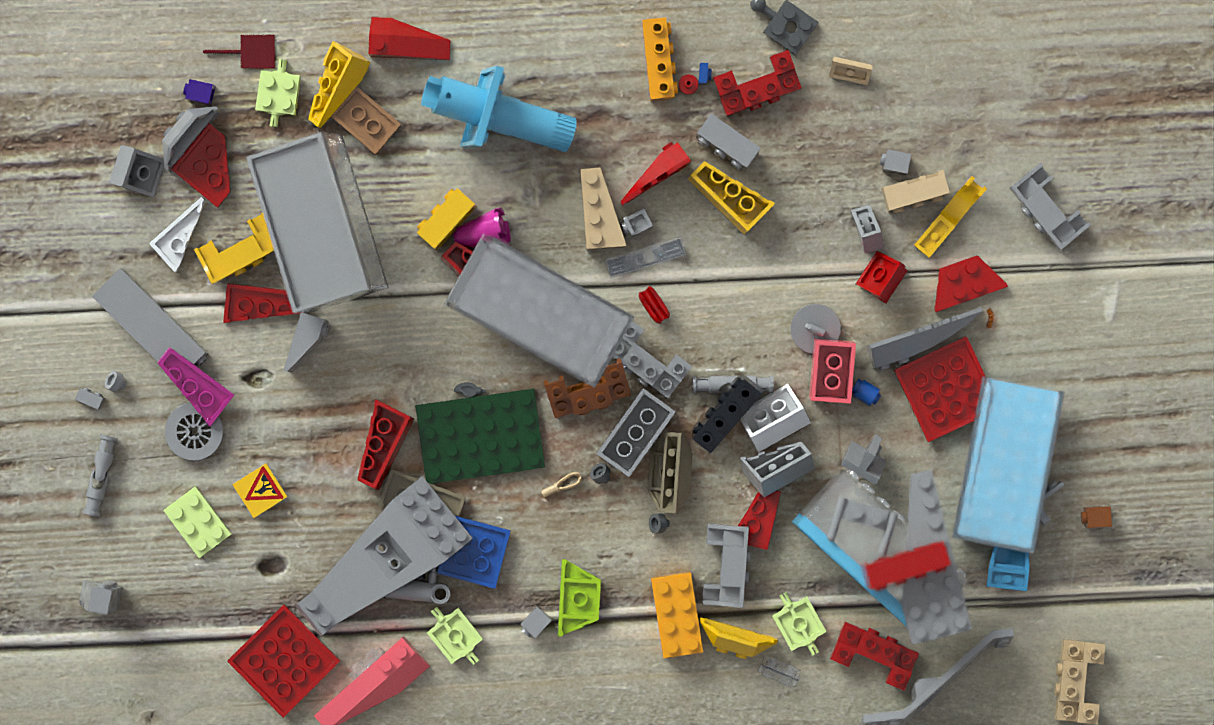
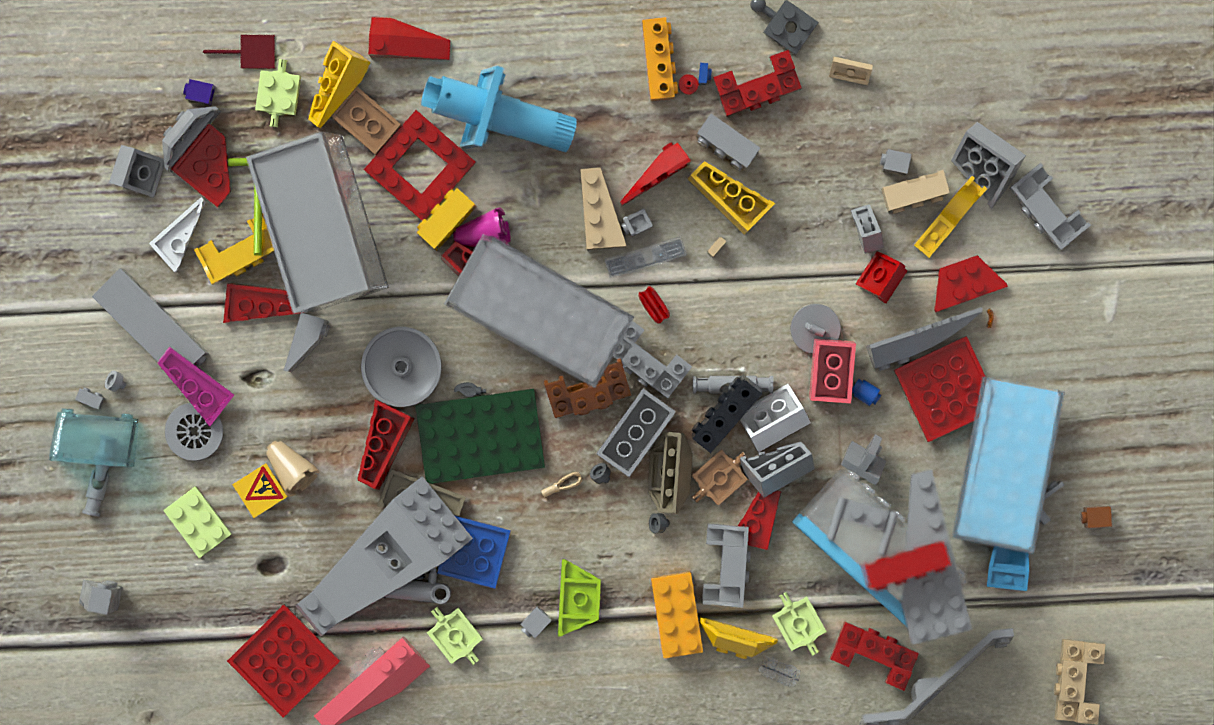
(94, 439): none -> clear light blue windscreen
(257, 209): none -> lime bar
(291, 468): none -> tan cone
(401, 366): none -> light grey dish
(419, 128): none -> red plate
(716, 246): none -> tan tile
(719, 477): none -> medium nougat plate
(988, 161): none -> light grey wedge

